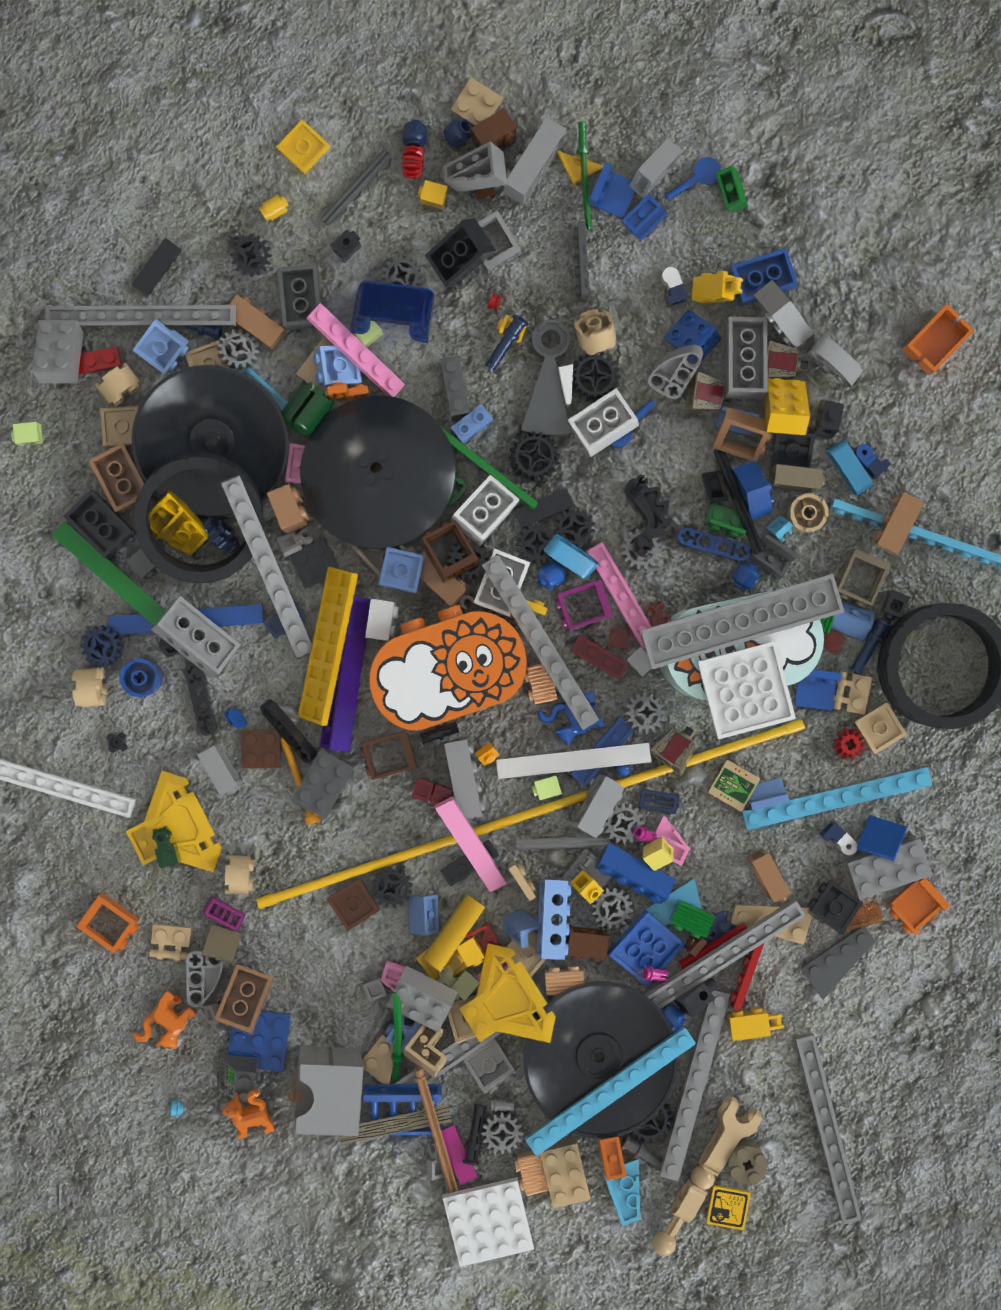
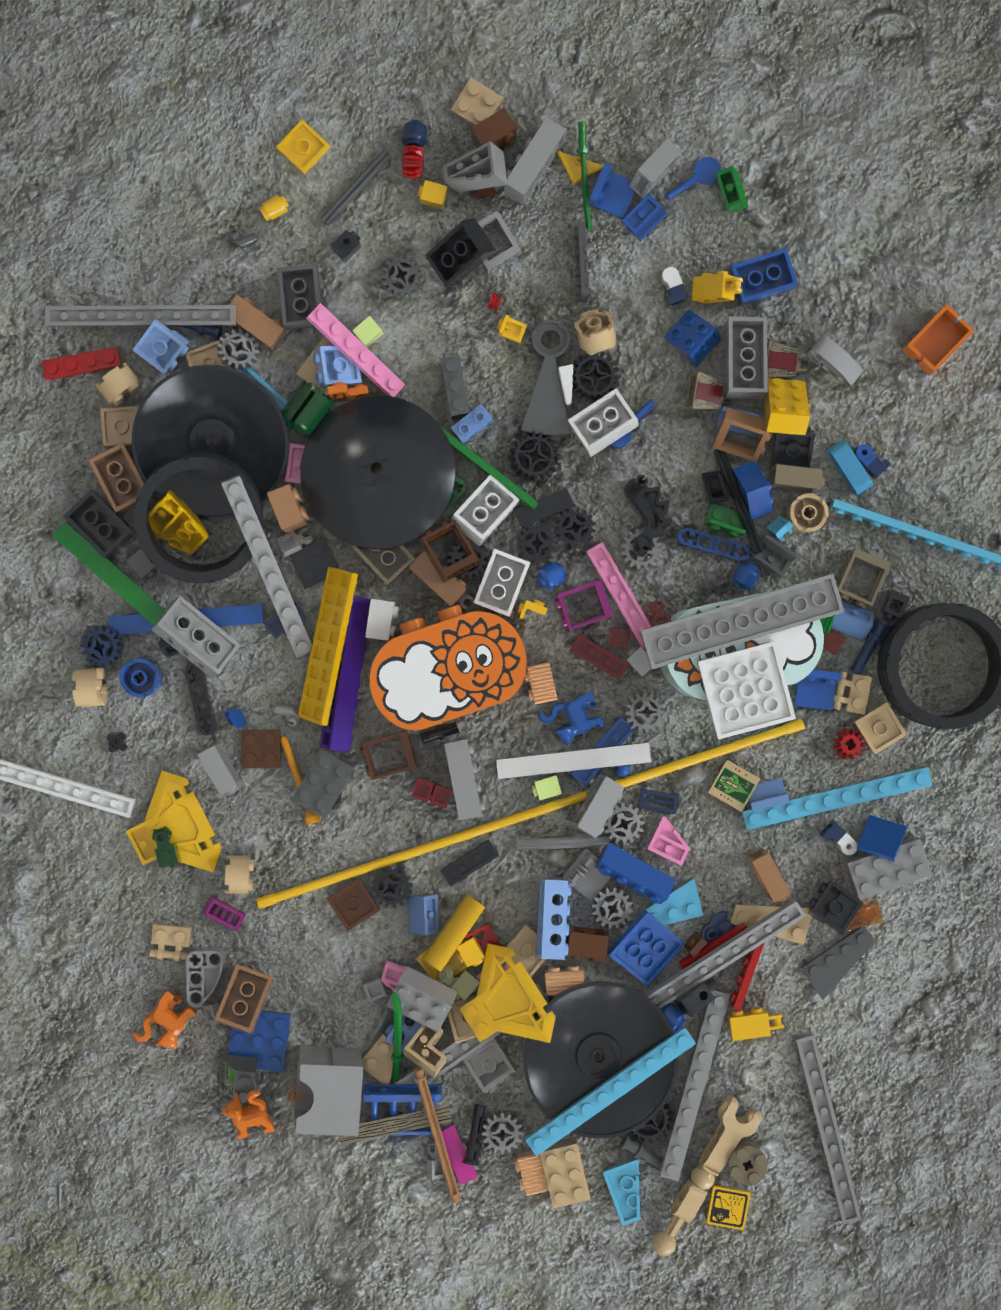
(27, 433): yellowish green brick -> none
(57, 351): light grey brick -> none
(105, 900): orange window -> none
(156, 267): black tile -> none
(176, 1108): medium azure plate -> none
(221, 534): dark blue gear -> none
(221, 944): dark tan piece -> none
(239, 250): black gear -> none
(288, 730): black beam -> none
(393, 305): clear blue windscreen -> none
(401, 570): medium blue plate -> none
(457, 132): dark blue head -> none
(470, 844): bright pink tile -> none
(487, 754): light orange plate -> none
(488, 1222): white plate -> none
(501, 1105): light grey pin -> none
(510, 335): dark blue pin -> none
(518, 925): medium blue panel -> none
(519, 873): tan plate -> none
(540, 642): light grey plate -> none
(571, 556): dark azure beam -> none
(586, 887): yellow brick -> none
(612, 1158): orange panel -> none
(642, 834): dark pink pin -> none
(654, 974): dark pink pin -> none
(658, 853): light yellow panel -> none
(669, 370): light grey beam -> none
(675, 749): torso -> none
(691, 918): green brick -> none
(784, 314): light grey wedge -> none
(828, 418): black torso -> none
(898, 523): medium nougat brick -> none
(917, 905): orange panel -> none

